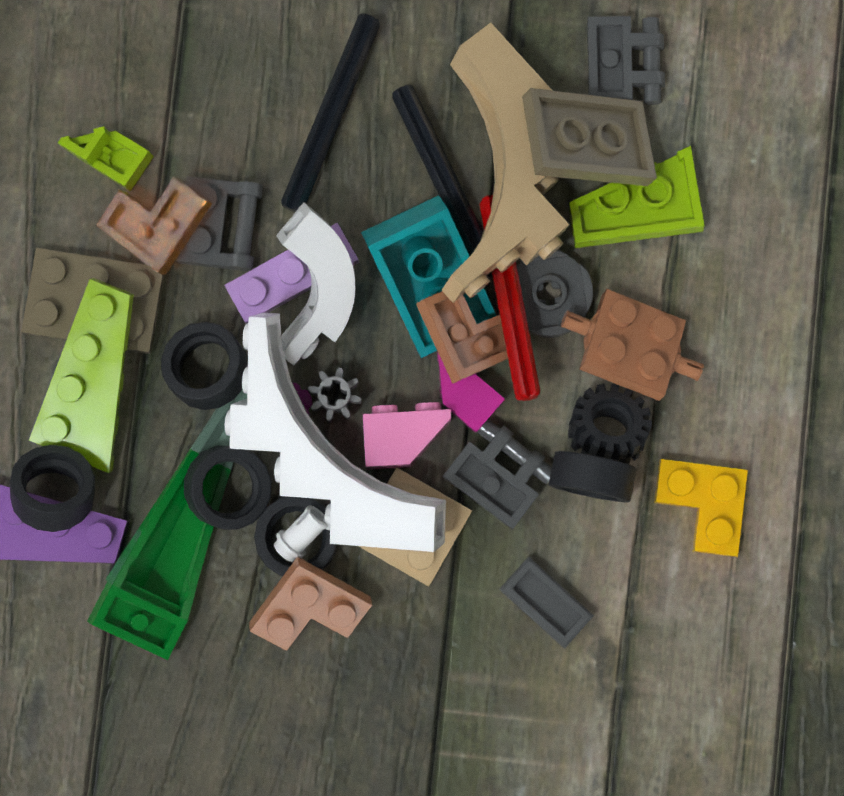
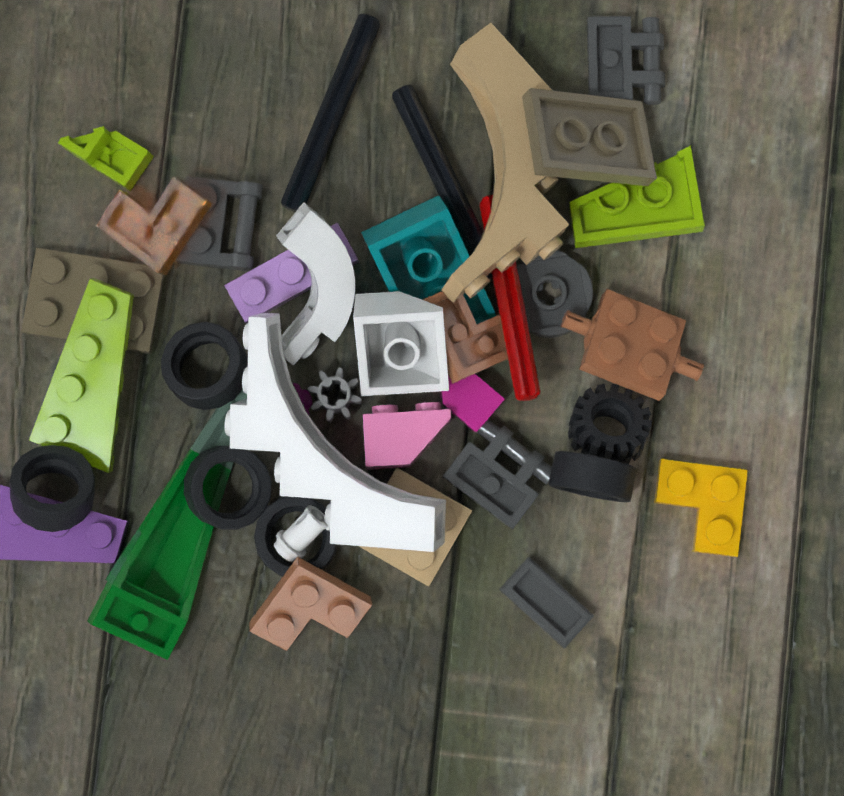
(399, 344): none -> white slope

